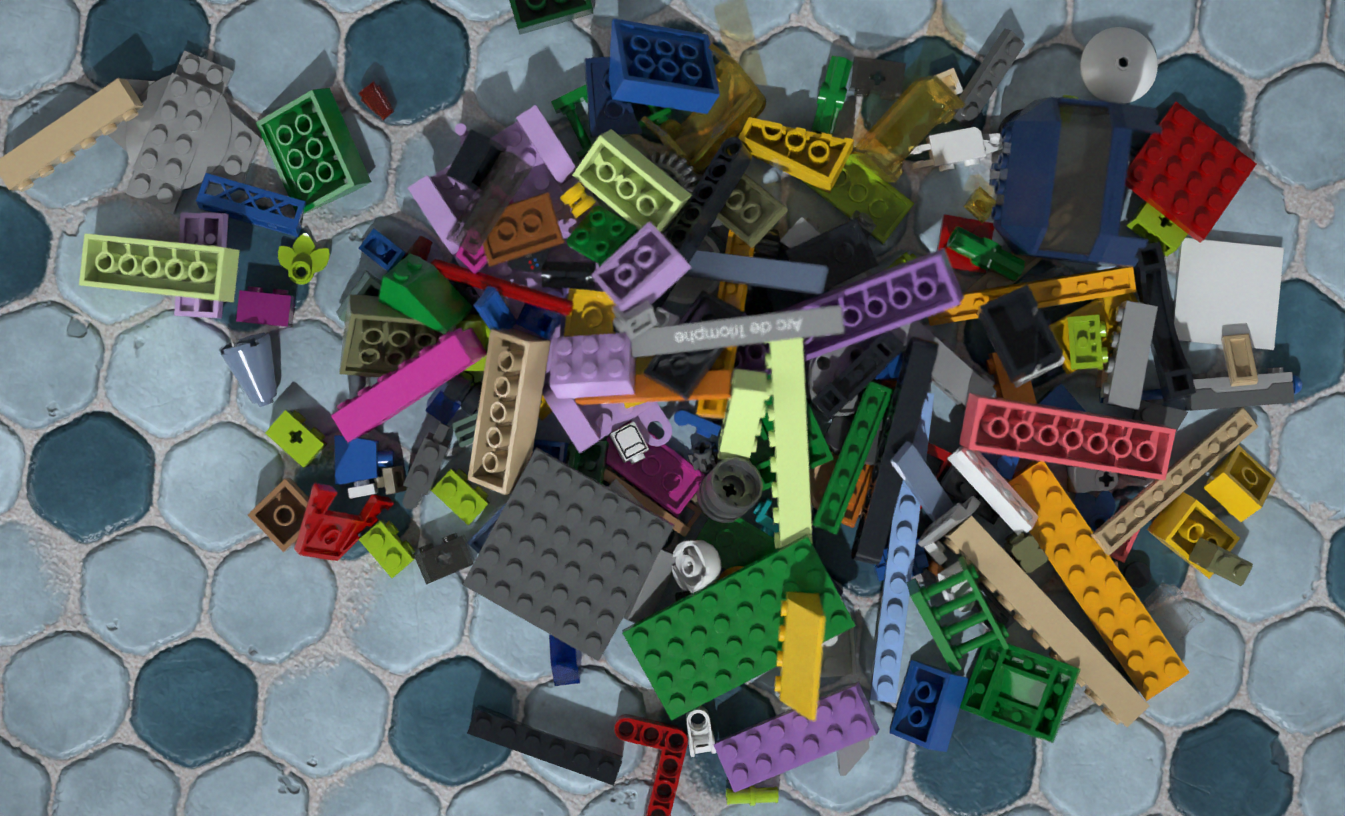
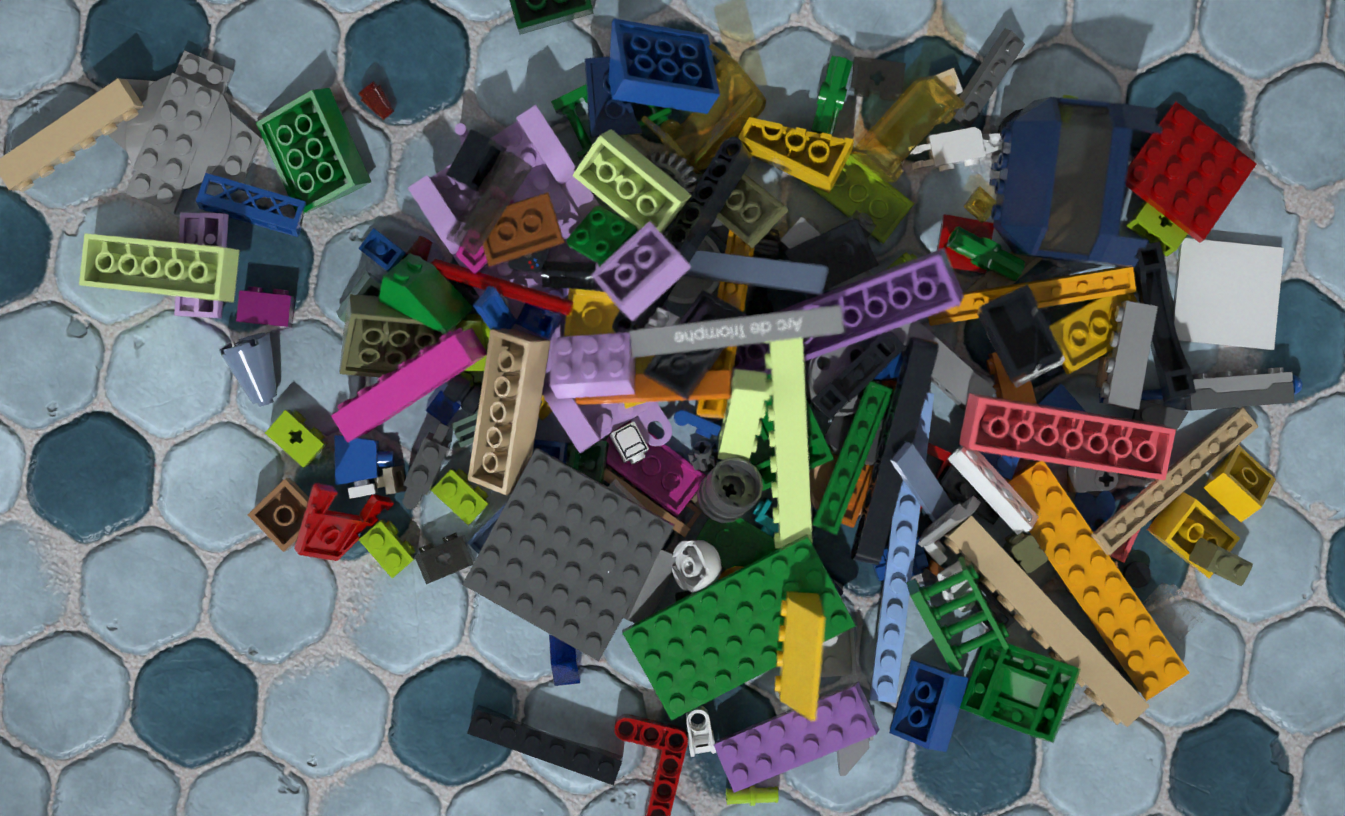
(303, 255): lime plate -> none
(575, 194): yellow wheel -> none
(636, 320): light grey bracket -> none
(1085, 342): lime bracket -> none
(1102, 70): white dish -> none
(1239, 360): tan tile -> none

